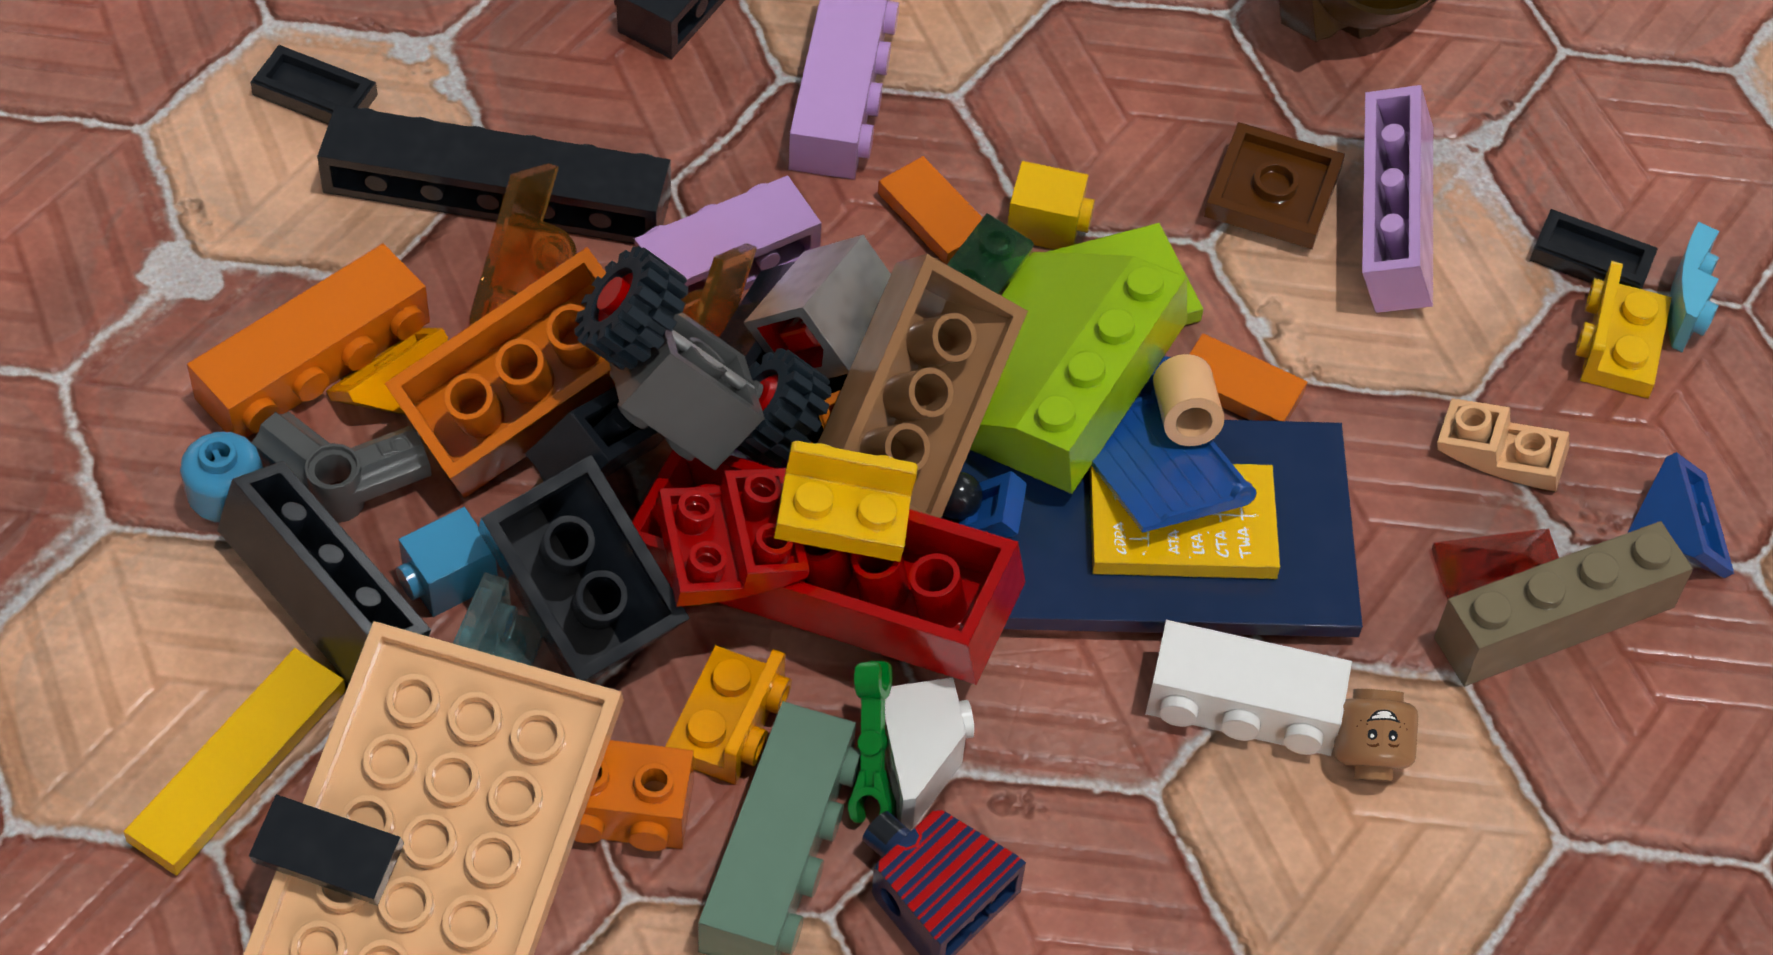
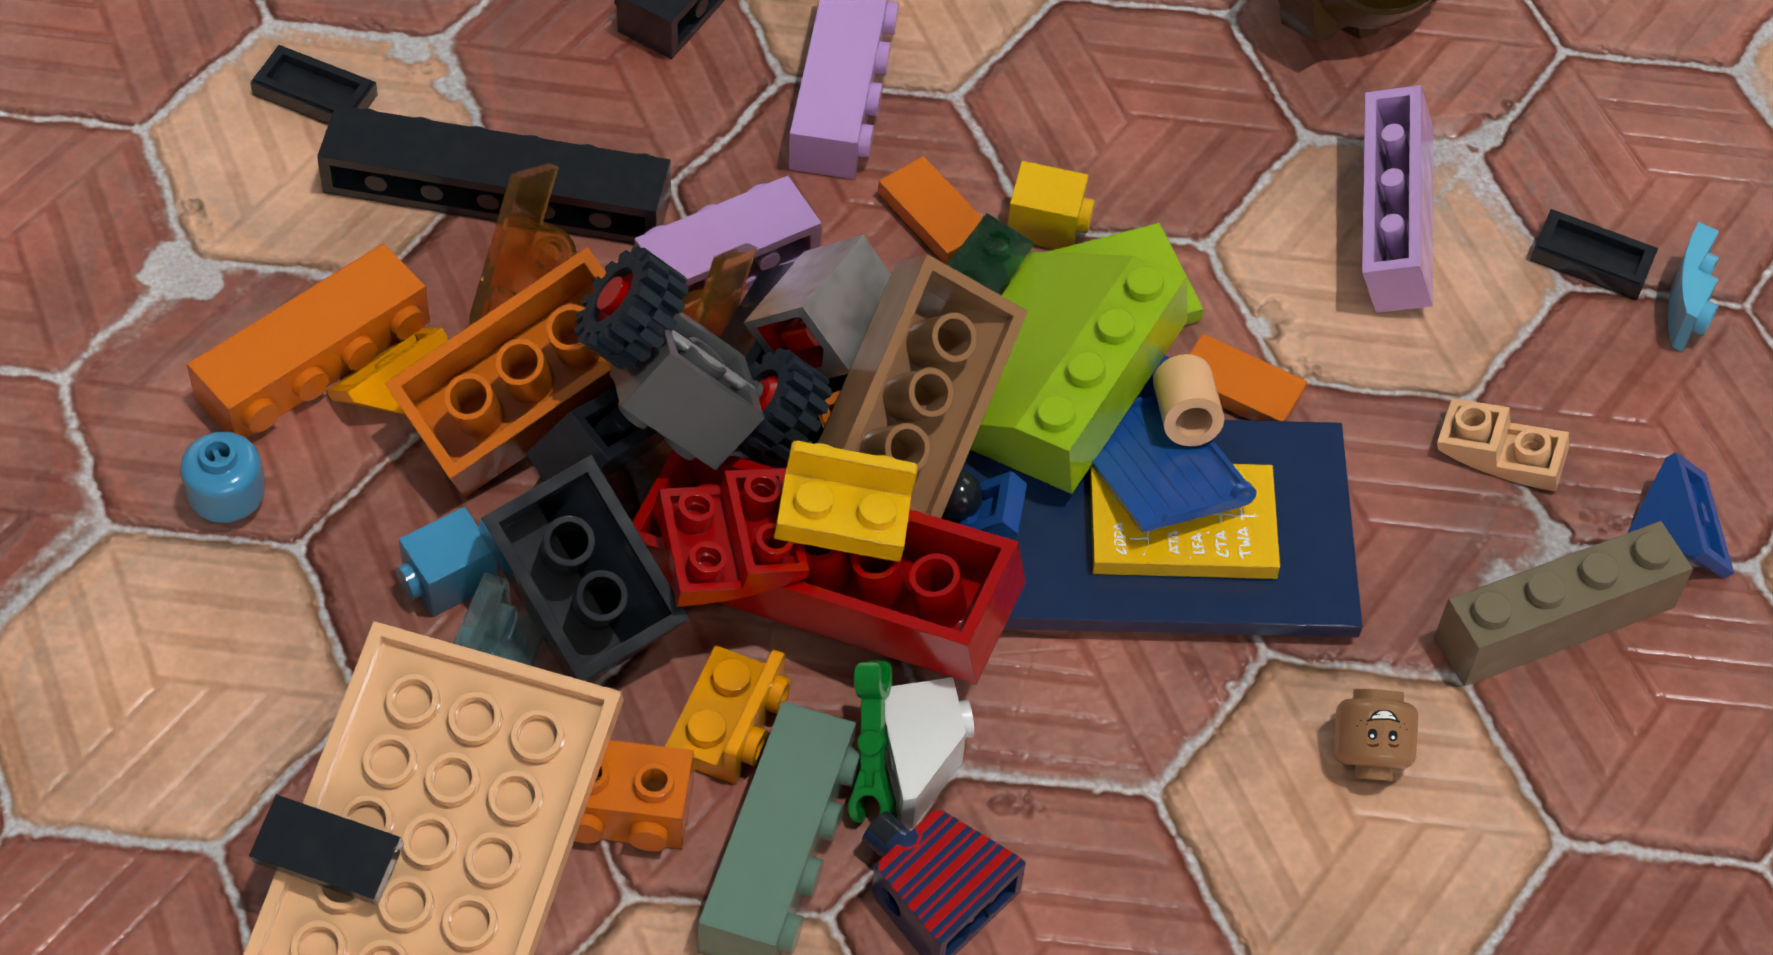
(234, 761): yellow tile -> none
(311, 564): black brick -> none
(363, 469): dark grey piece -> none
(1249, 688): white brick -> none
(1274, 185): reddish brown plate -> none
(1486, 559): clear red slope -> none
(1625, 335): yellow bracket -> none

